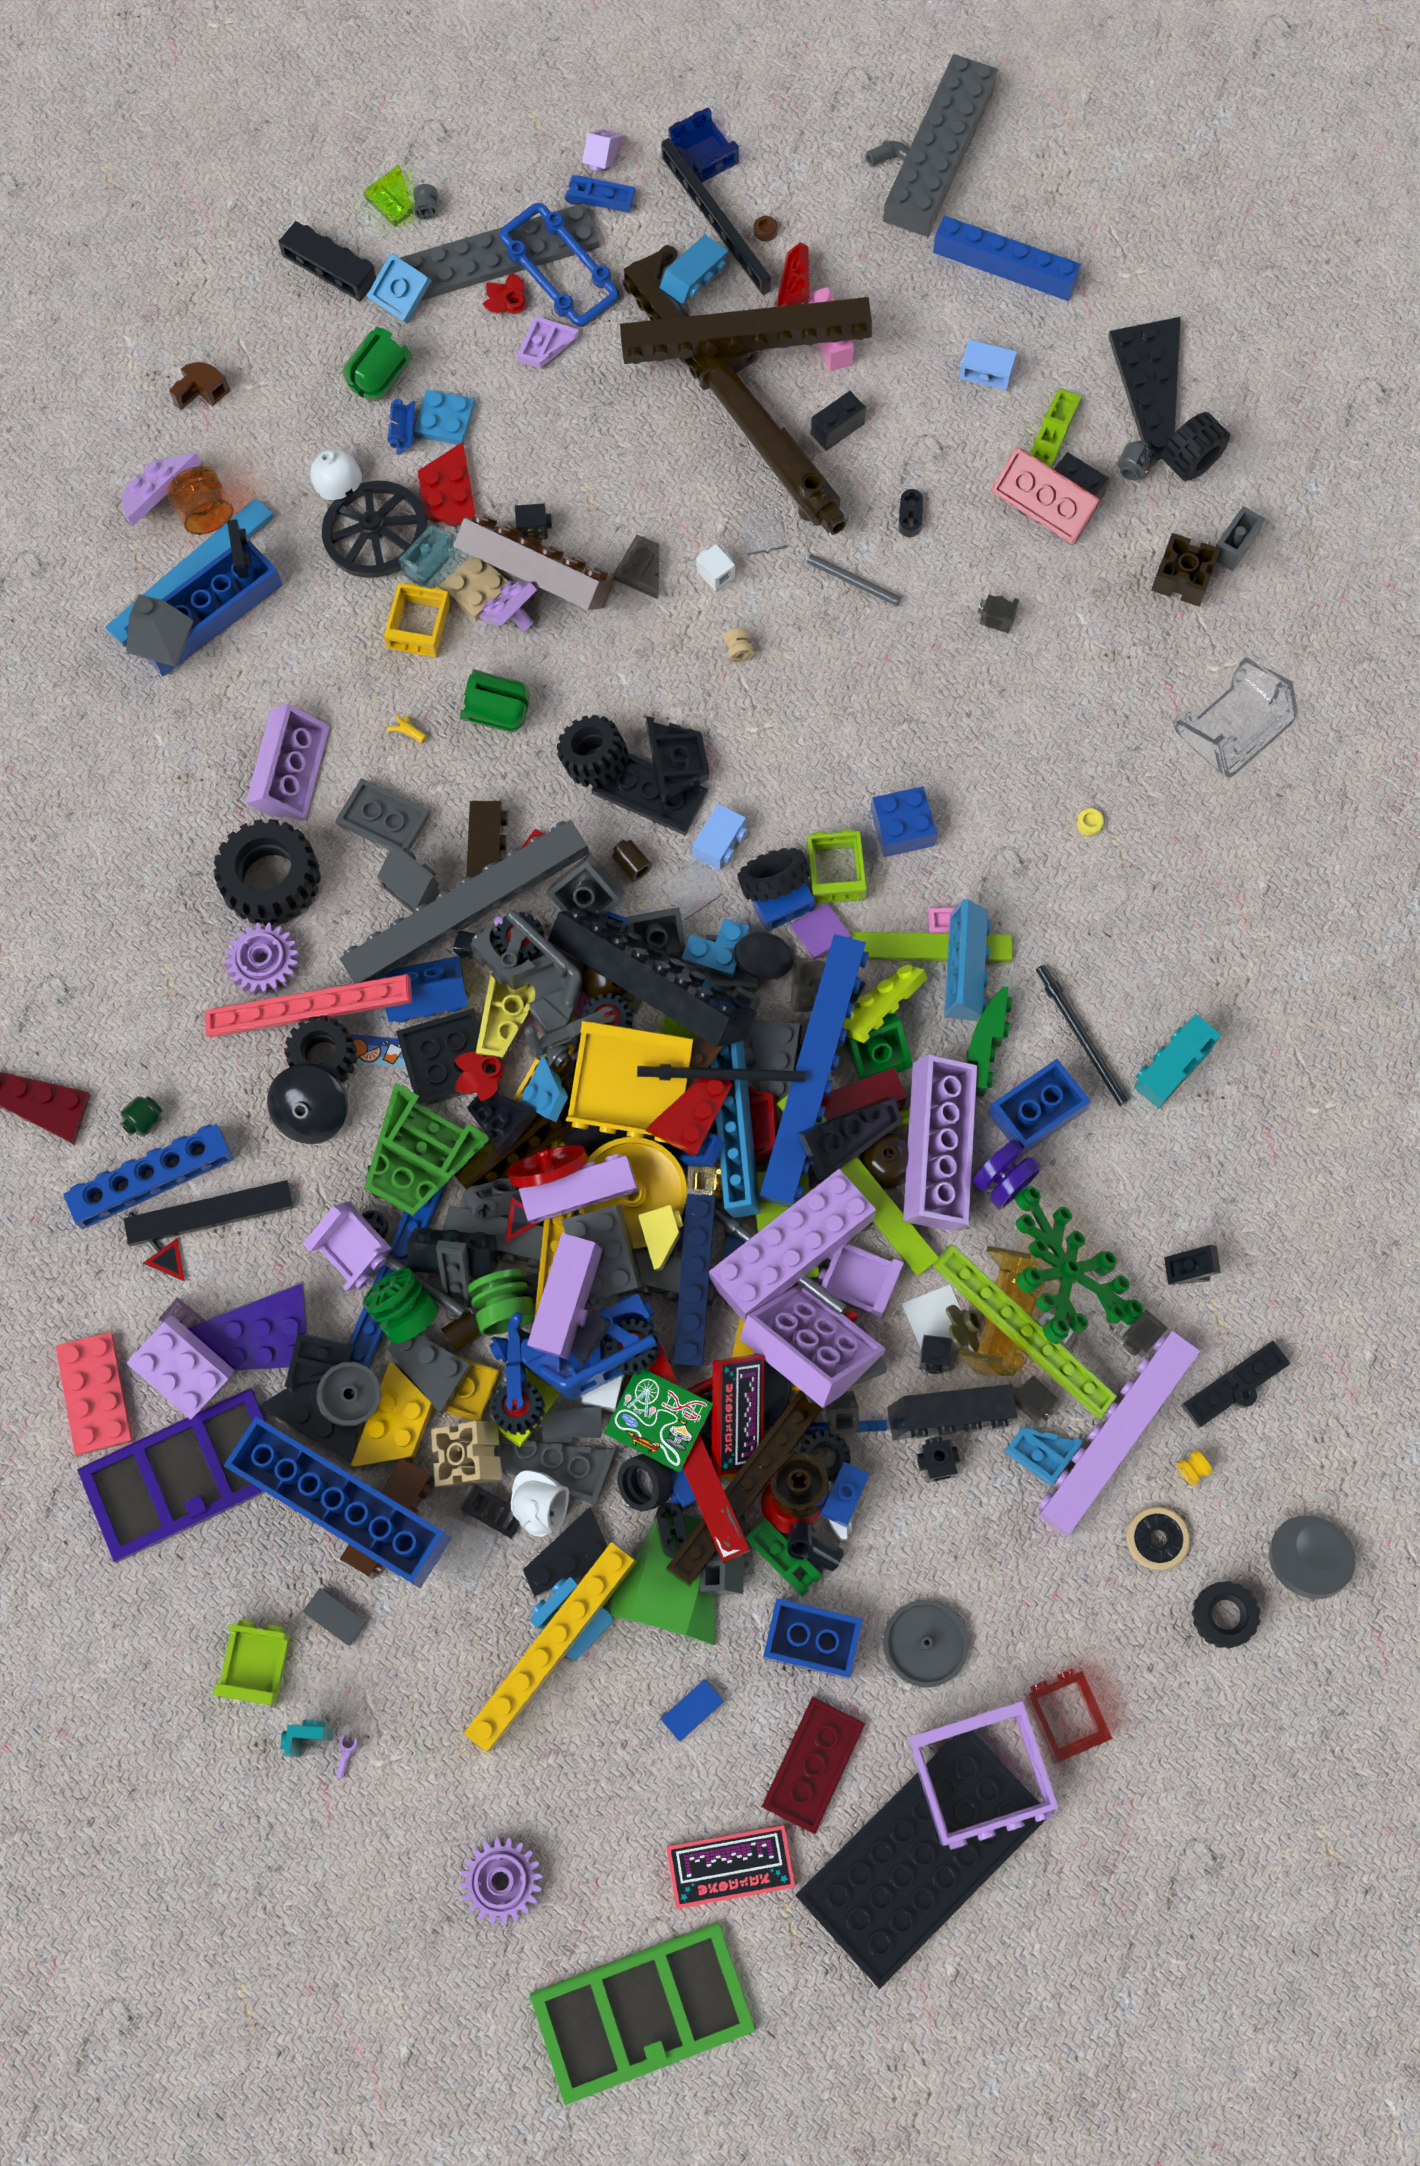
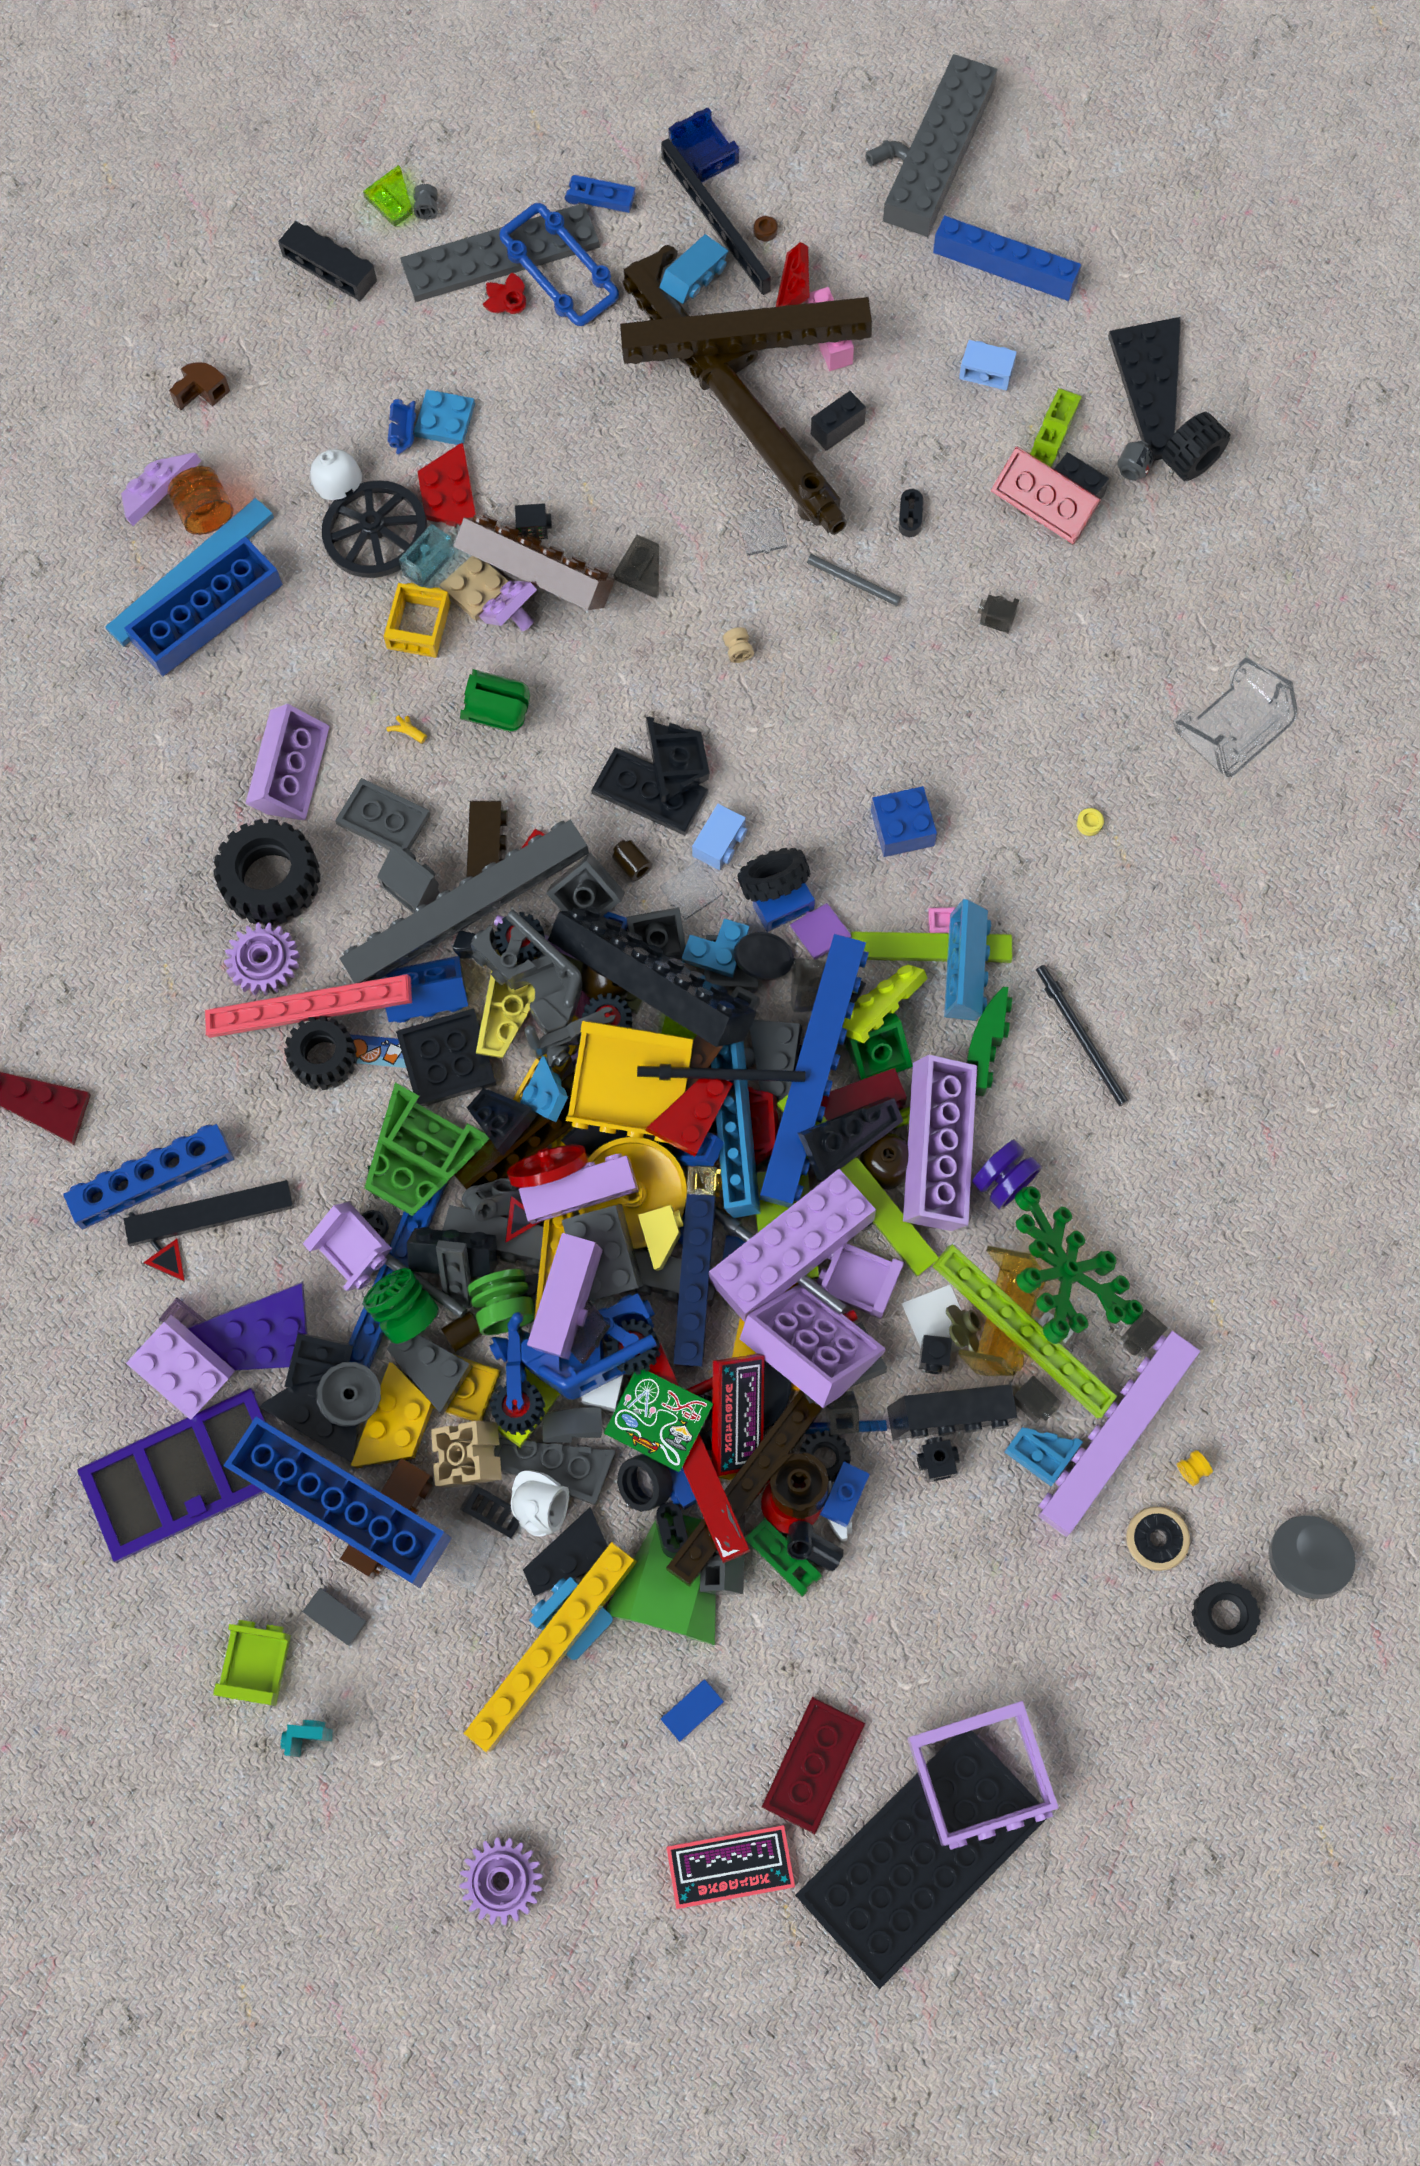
(94, 1393): coral plate -> none
(141, 1116): dark green head -> none
(157, 630): dark grey slope -> none
(241, 558): black plate -> none
(320, 1096): black dish -> none
(346, 1752): lavender hand -> none
(376, 365): green cylinder -> none
(399, 288): dark azure plate -> none
(475, 1076): red plate -> none
(545, 341): lavender wing -> none
(583, 737): black tyre -> none
(601, 149): lavender slope -> none
(641, 2012): door -> none
(715, 567): white brick -> none
(812, 1639): blue brick -> none
(840, 890): lime window -> none
(925, 1643): dark grey piece -> none
(1039, 1106): blue brick -> none
(1082, 1744): clear red window -> none
(1176, 1061): teal wedge -> none
(1185, 569): dark brown brick -> none
(1192, 1265): black slope -> none
(1236, 1385): black hinge -> none
(1238, 537): dark grey brick -> none

